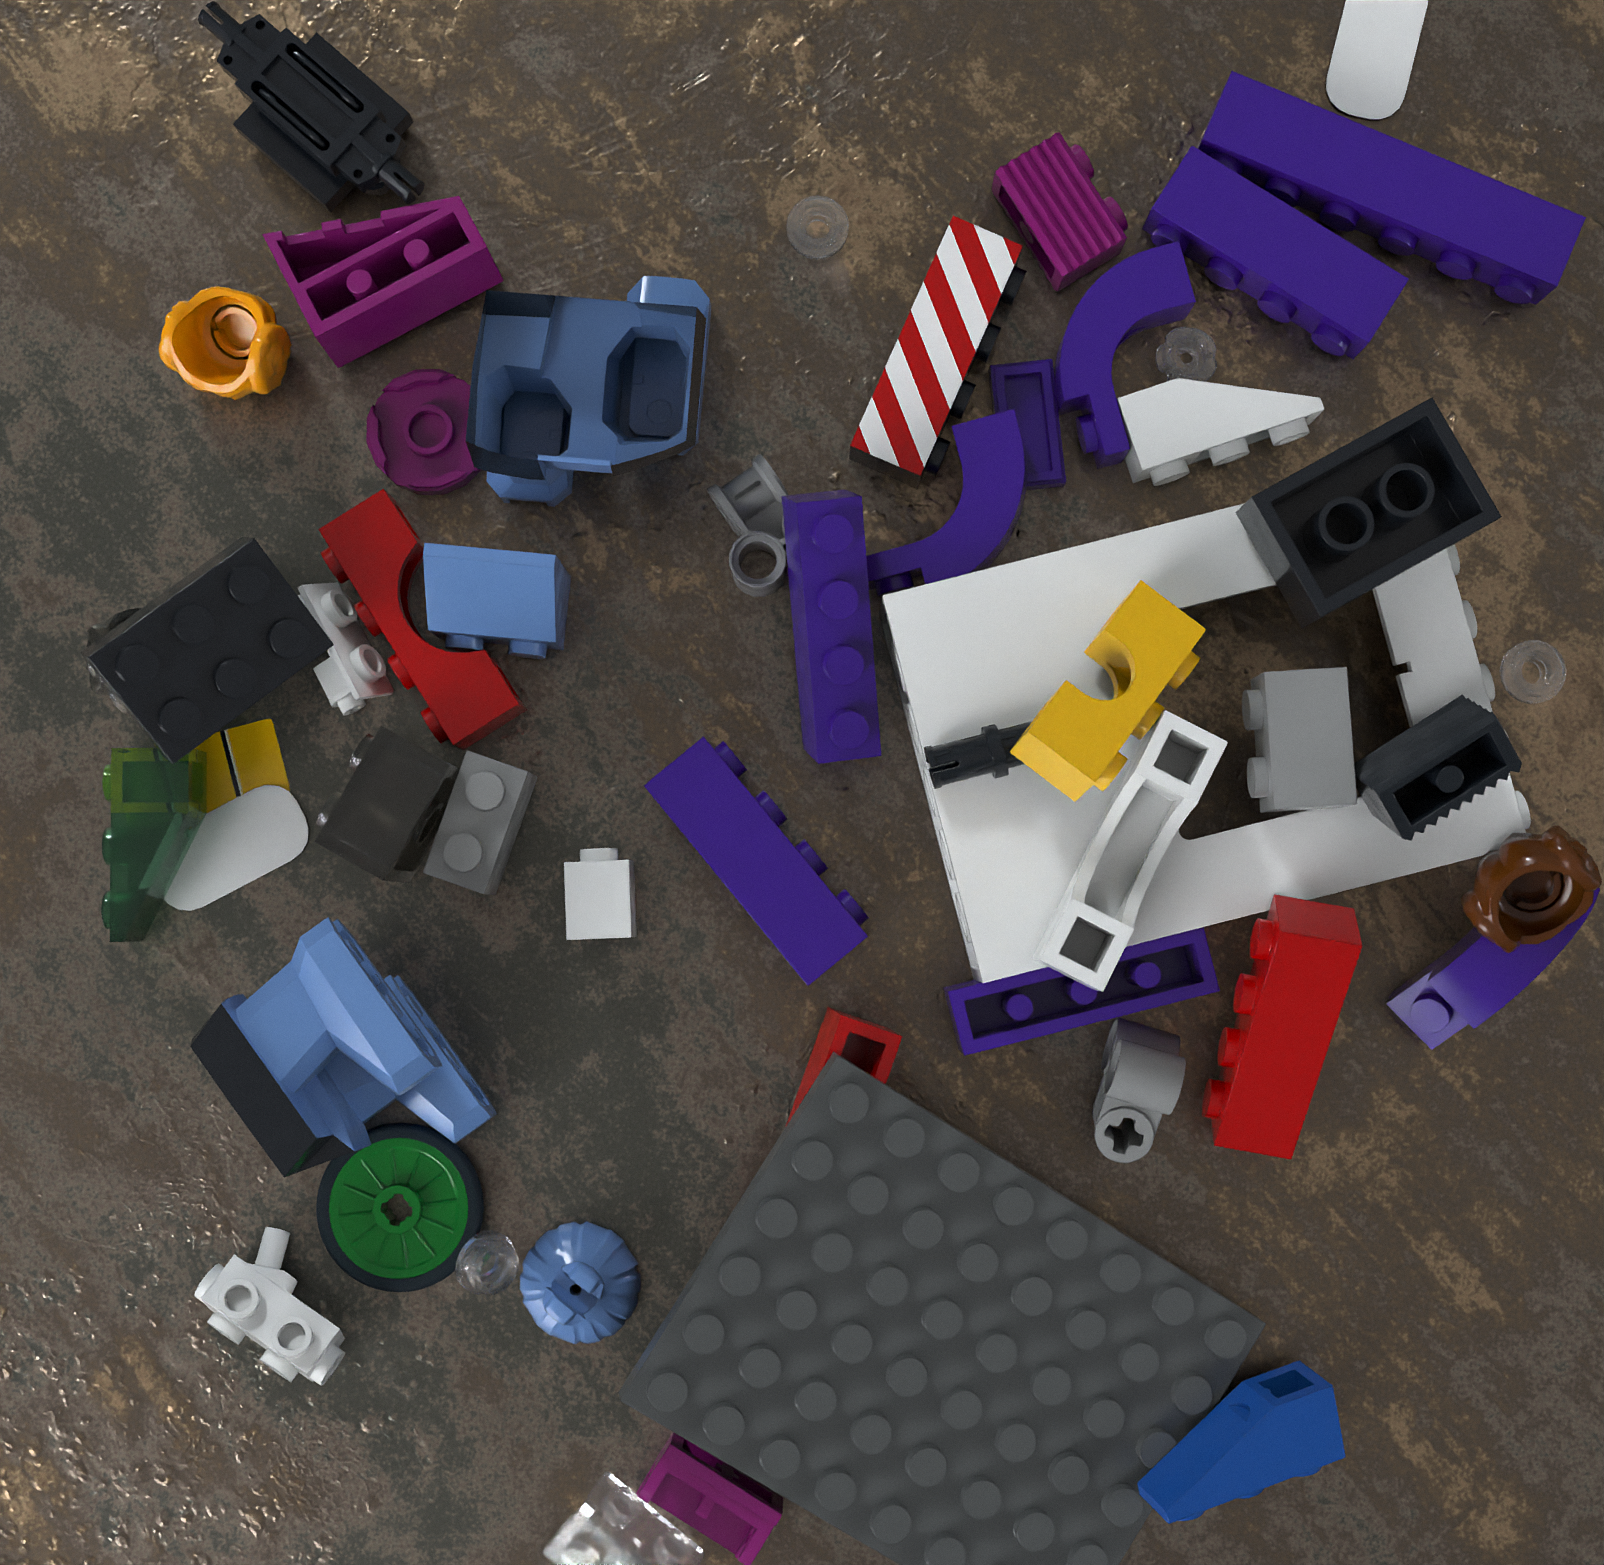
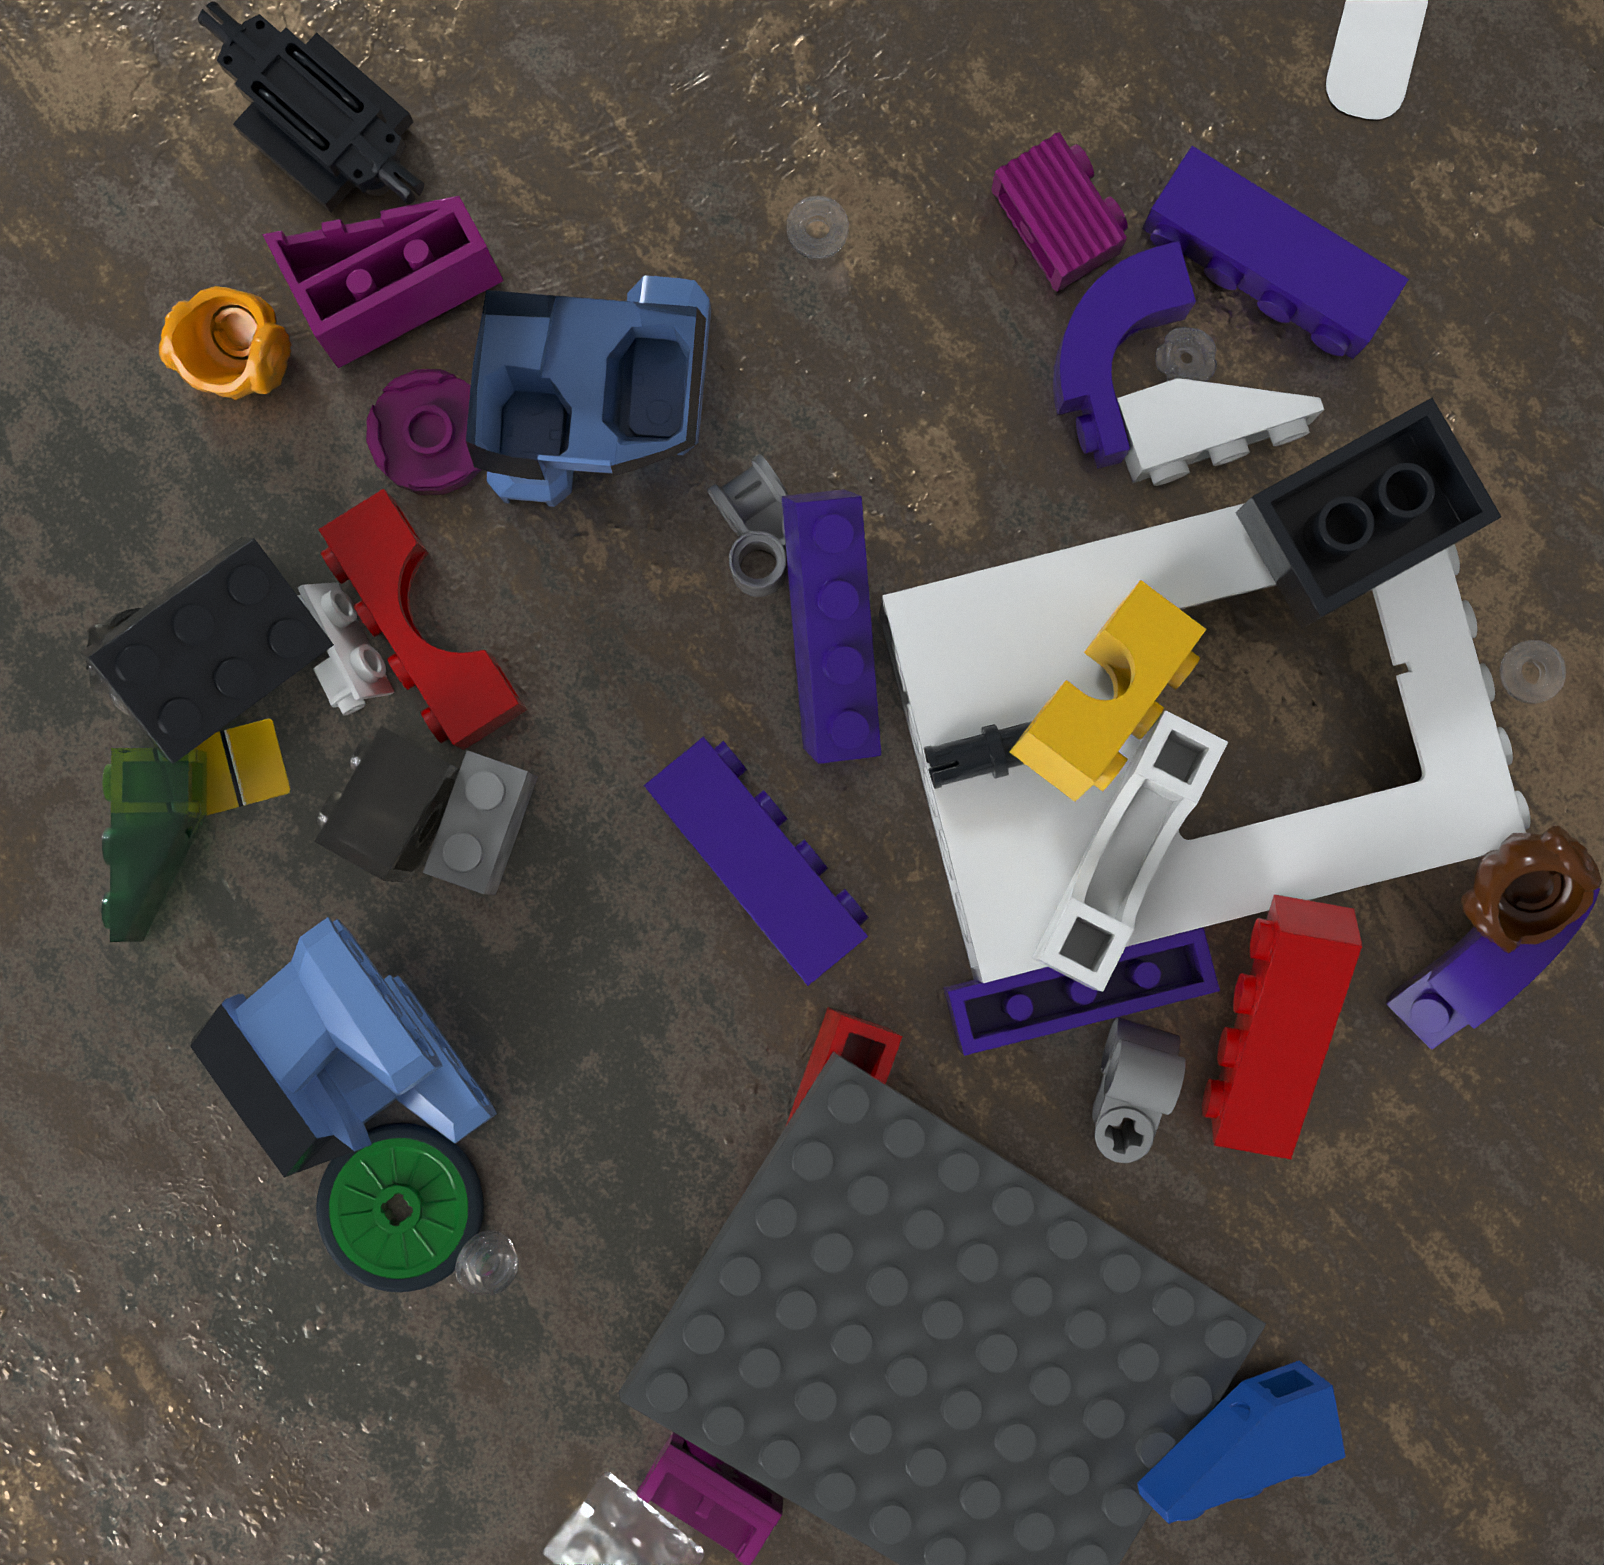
(239, 846): white sticker -> none
(260, 1305): white brick -> none
(496, 599): medium blue slope -> none
(594, 1261): medium blue hair -> none
(600, 896): white brick -> none
(935, 353): brick -> none
(983, 519): dark purple arch -> none
(1032, 393): dark purple tile -> none
(1300, 740): light grey brick -> none
(1392, 191): dark purple brick -> none
(1435, 767): black brick -> none

